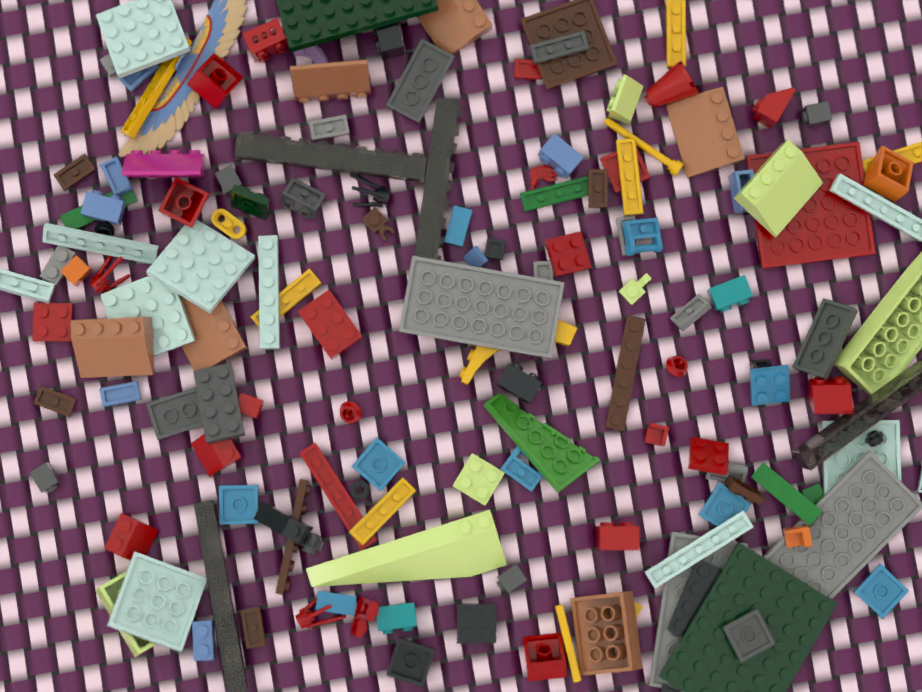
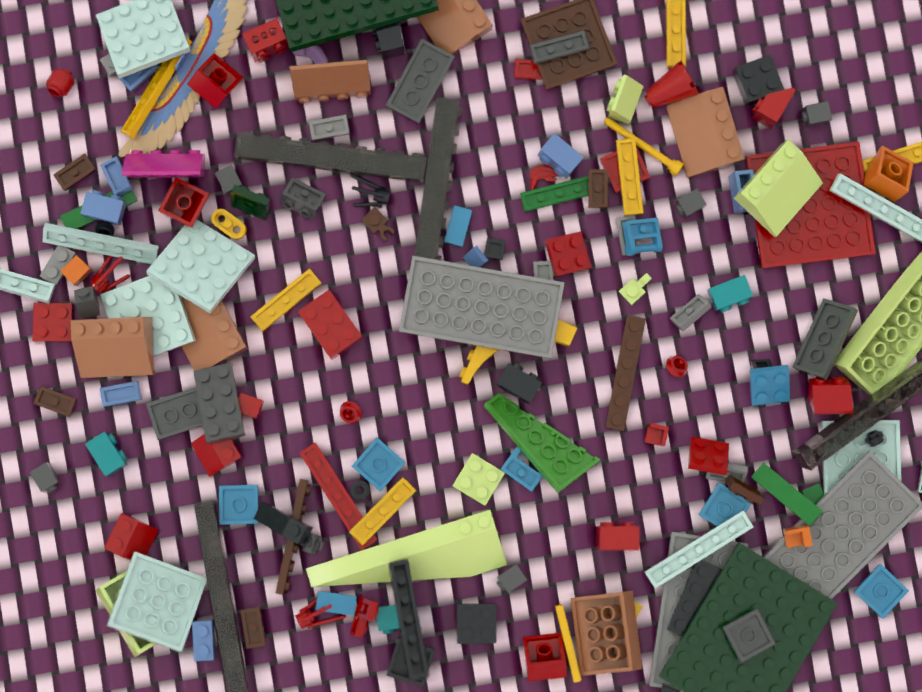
(60, 82): none -> red head
(87, 302): none -> dark grey brick
(106, 453): none -> teal brick
(269, 292): light aqua plate -> none
(408, 620): none -> black brick
(690, 203): none -> dark grey brick
(757, 79): none -> black brick

